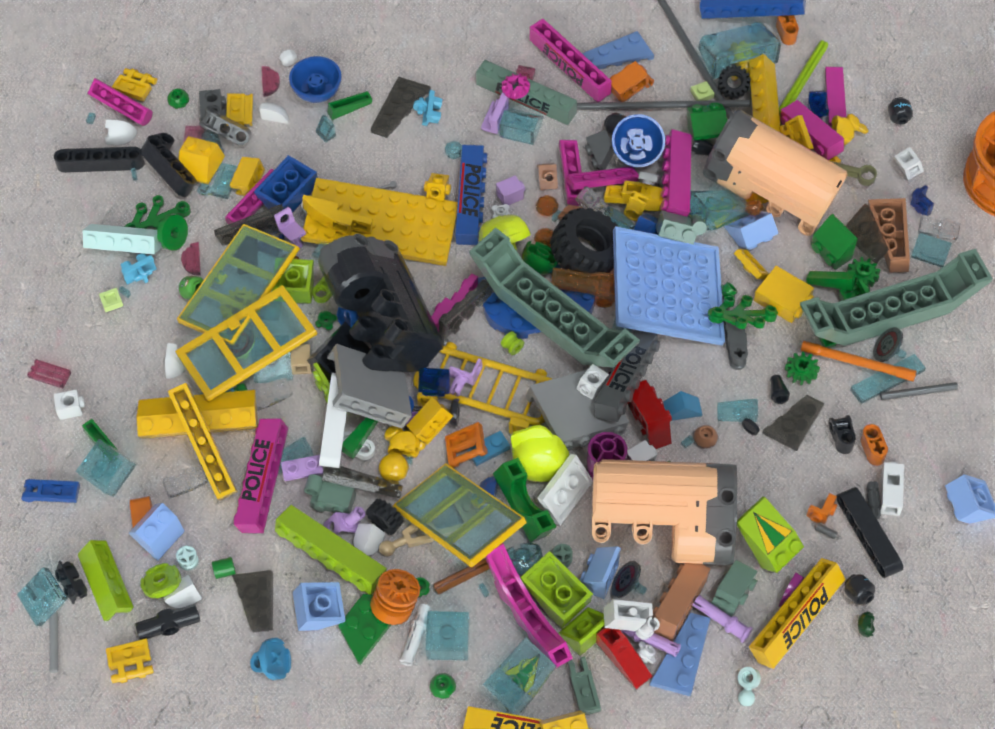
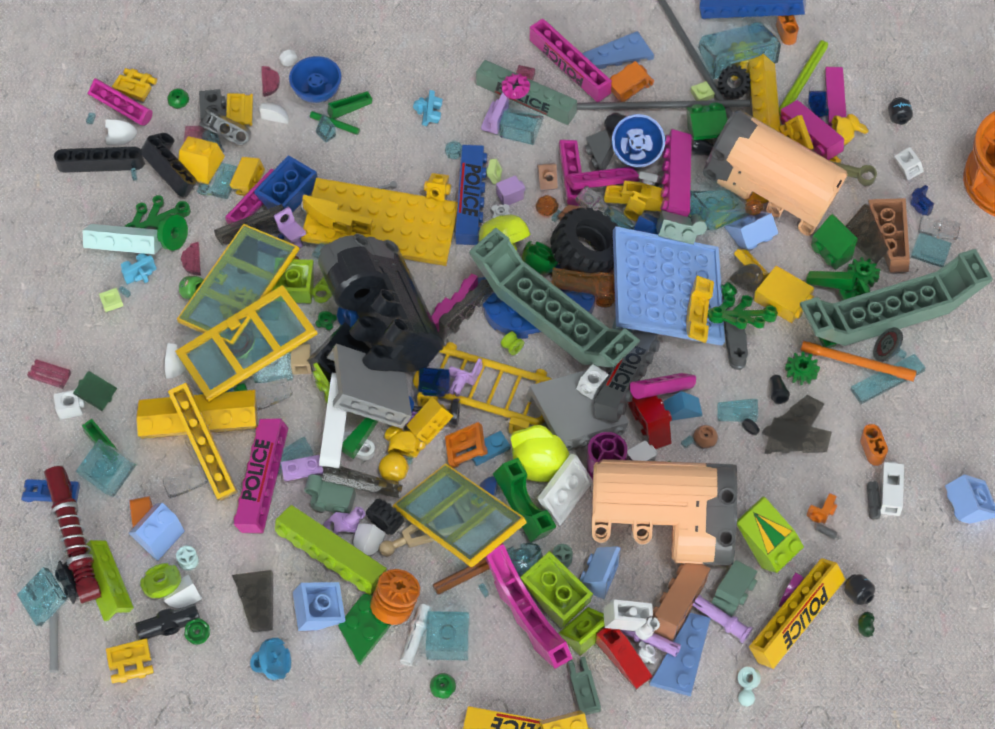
(75, 545): none -> dark red piece
(95, 390): none -> clear green piece
(190, 631): none -> green plate
(223, 567): green beam -> none
(352, 129): none -> green bar
(398, 105): clear smoke wing -> none
(425, 586): green plate -> none
(494, 171): none -> yellowish green plate
(520, 676): clear light blue slope -> none
(541, 233): clear orange plate -> none
(627, 579): shield -> none
(662, 385): none -> dark pink brick
(698, 309): none -> yellow slope
(748, 277): none -> clear smoke piece
(792, 436): none -> clear smoke wing
(842, 431): black piece -> none
(869, 532): black beam -> none
(918, 391): bar -> none

